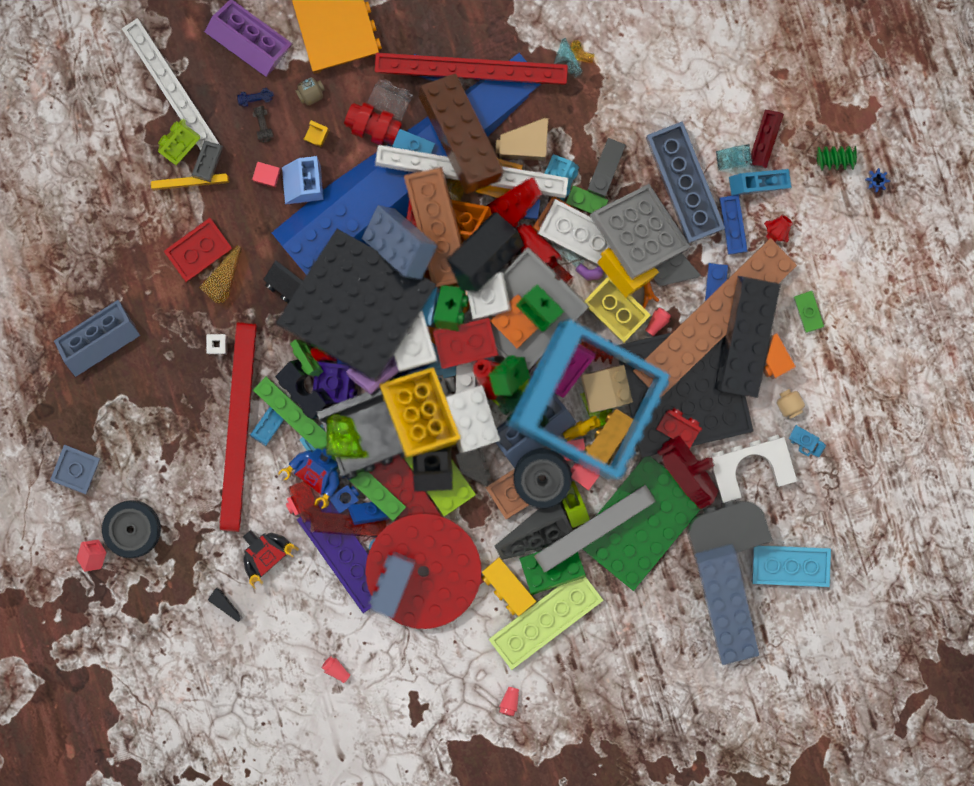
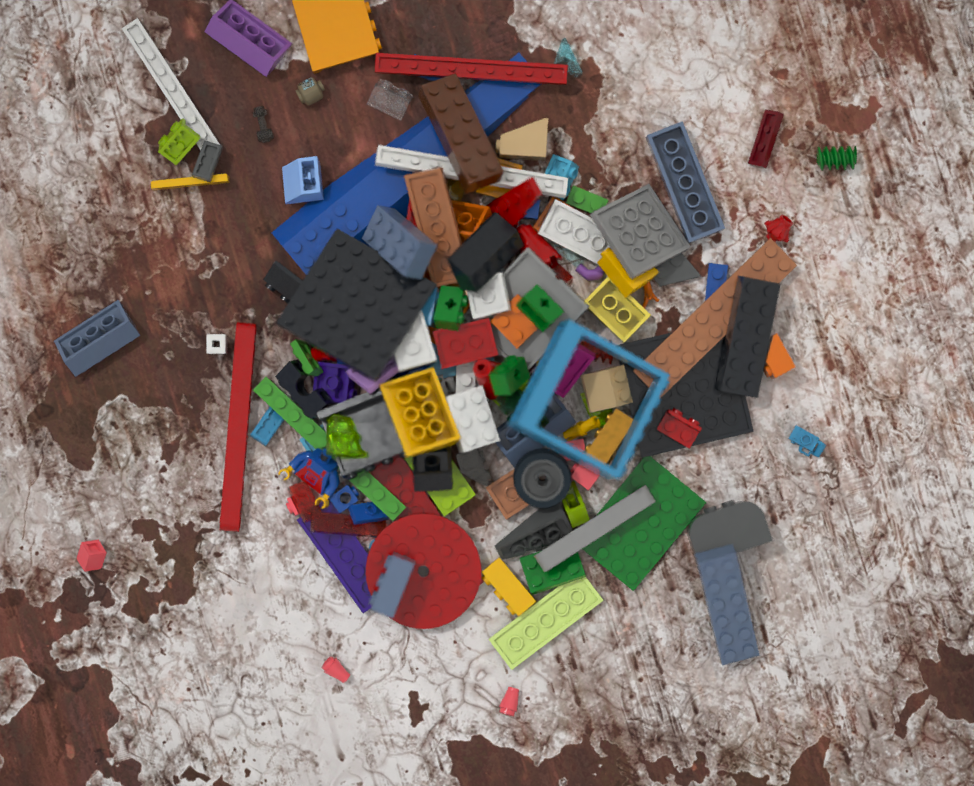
(75, 469): sand blue plate -> none
(145, 525): wheel -> none
(198, 250): red plate -> none
(221, 279): clear yellow slope -> none
(222, 602): black slope -> none
(264, 554): torso -> none
(265, 95): clear blue bar -> none
(266, 174): coral panel -> none
(316, 134): yellow panel -> none
(365, 121): red piece -> none
(411, 142): dark azure plate -> none
(579, 52): clear yellow arm -> none
(606, 167): dark grey slope -> none
(658, 321): coral cone -> none
(689, 472): dark red piece -> none
(733, 224): blue plate -> none
(734, 157): clear light blue slope -> none
(759, 182): dark azure slope -> none
(773, 450): white arch -> none
(790, 403): tan head -> none
(791, 566): medium azure plate -> none
(808, 311): bright green plate -> none
(880, 176): blue gear -> none

